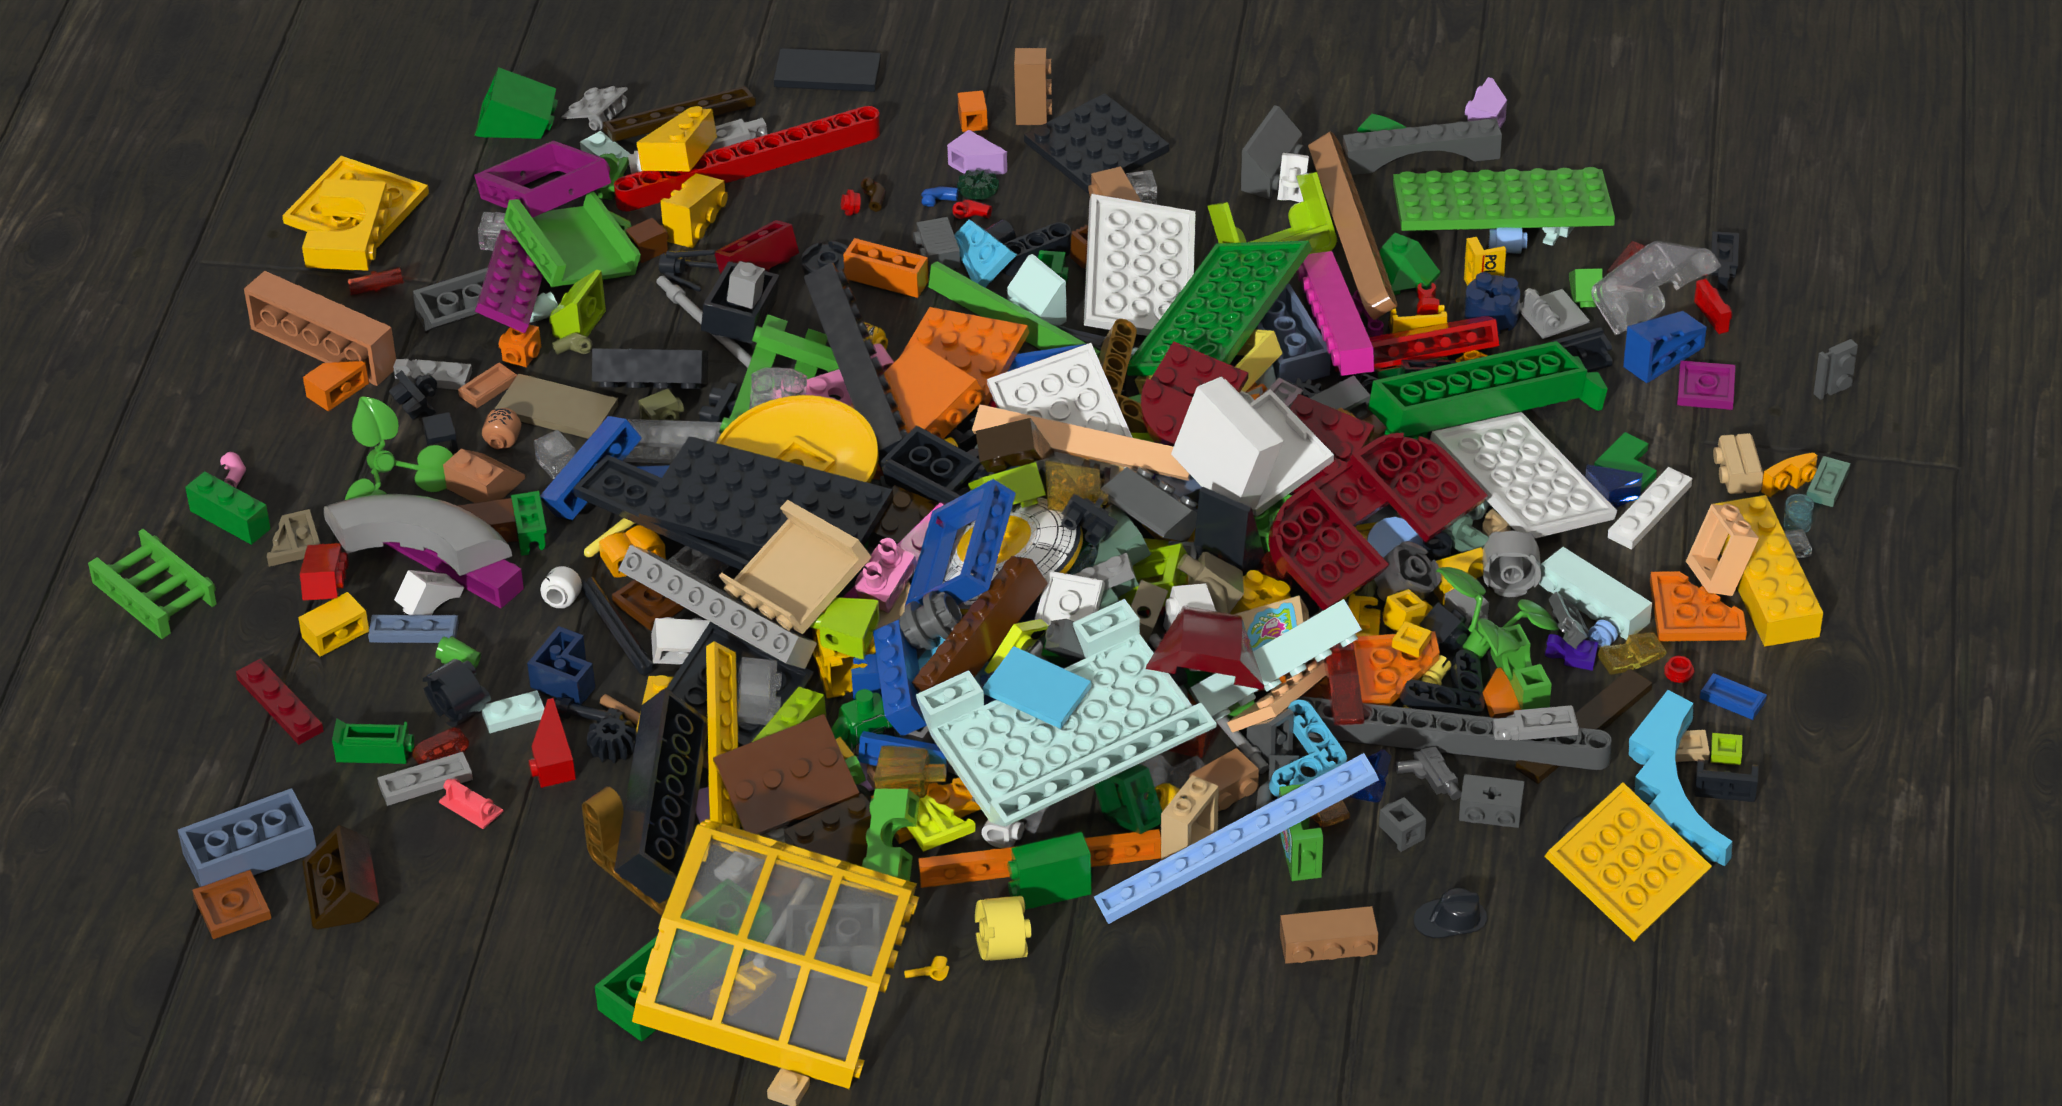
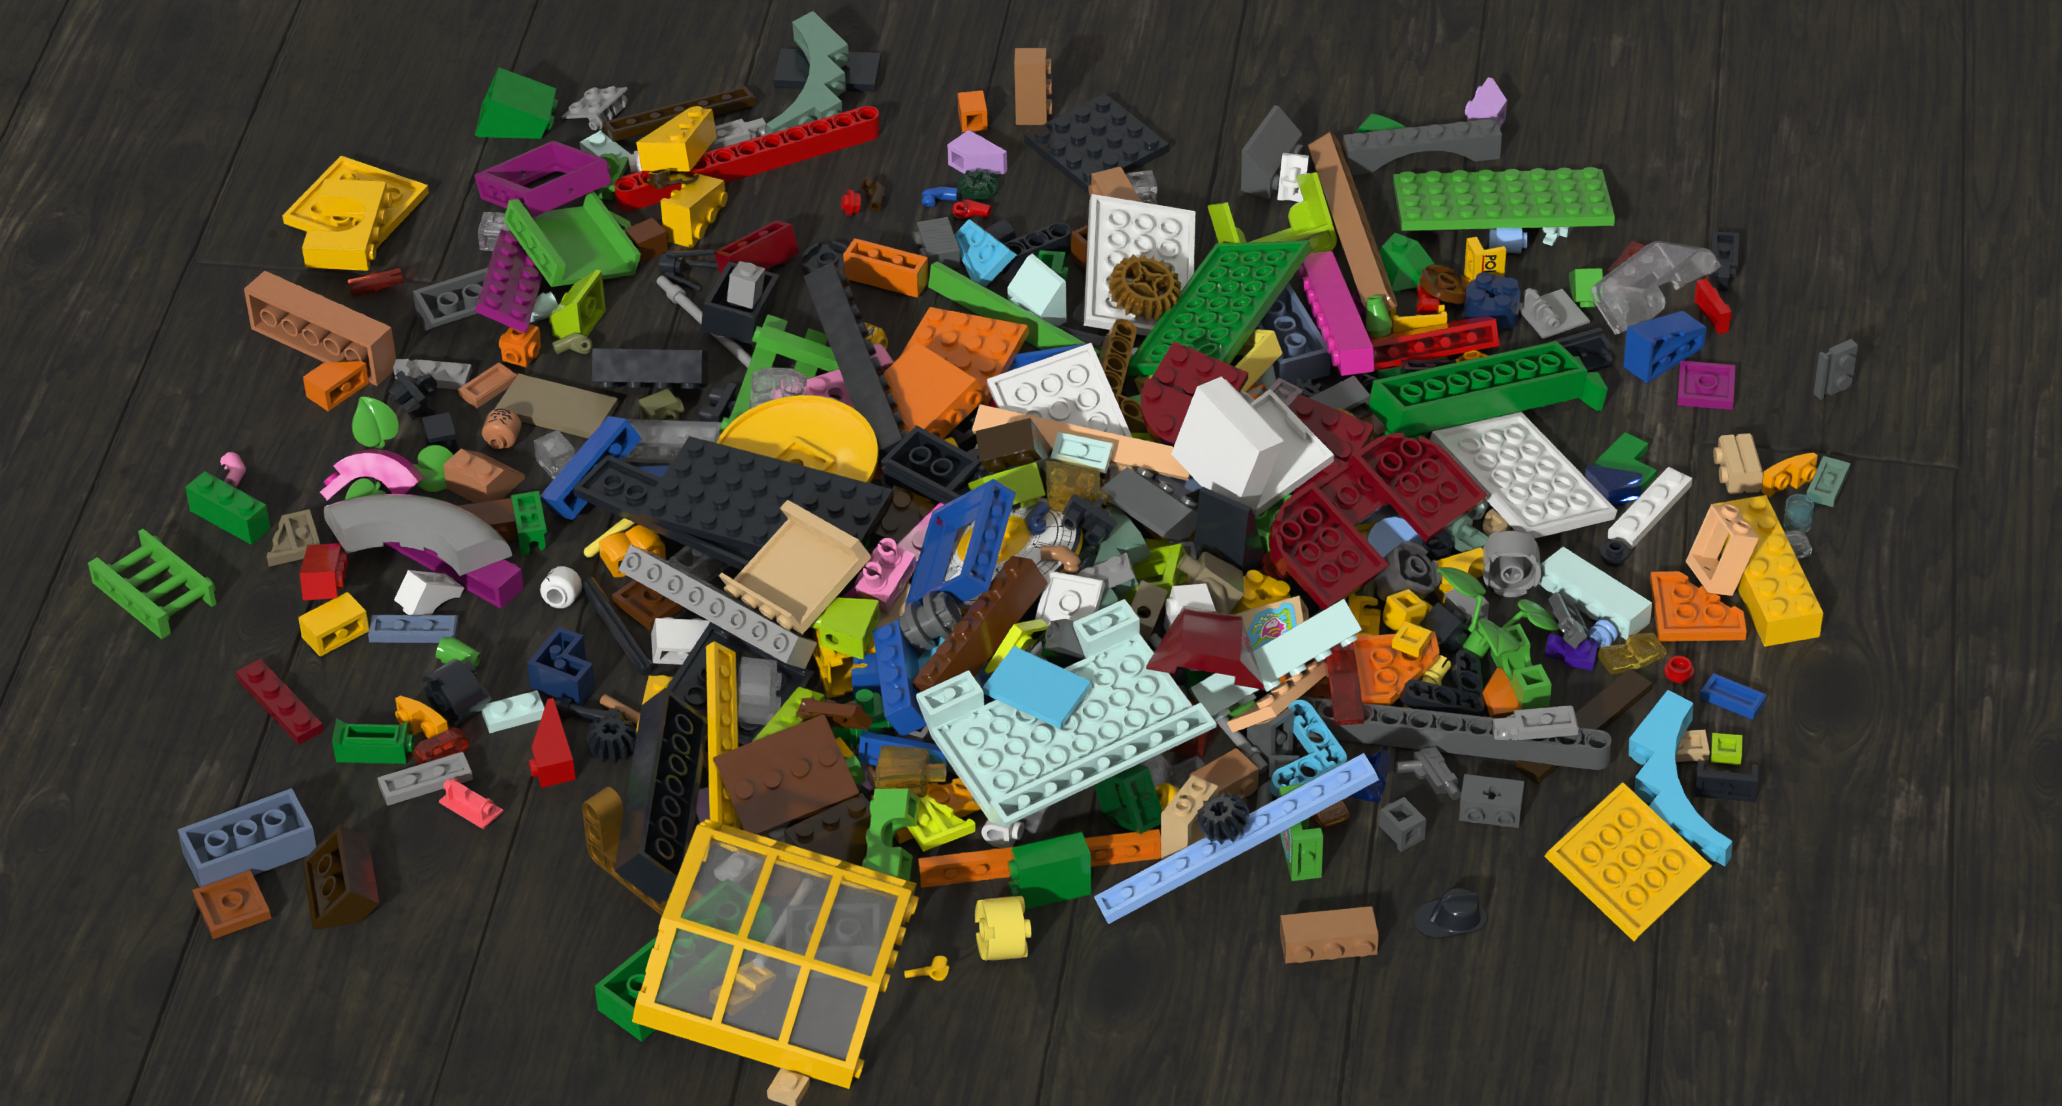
(383, 465): none -> arch
(419, 717): none -> light orange slope
(663, 178): none -> dark brown plate
(826, 79): none -> sand green arch
(837, 714): none -> reddish brown hinge
(1034, 519): none -> dark blue arm
(1062, 554): none -> medium nougat arm
(1082, 451): none -> light aqua plate
(1141, 294): none -> pearl gold gear
(1223, 818): none -> black gear
(1377, 317): none -> bright green cone
(1443, 284): none -> reddish brown tile
(1614, 552): none -> black plate

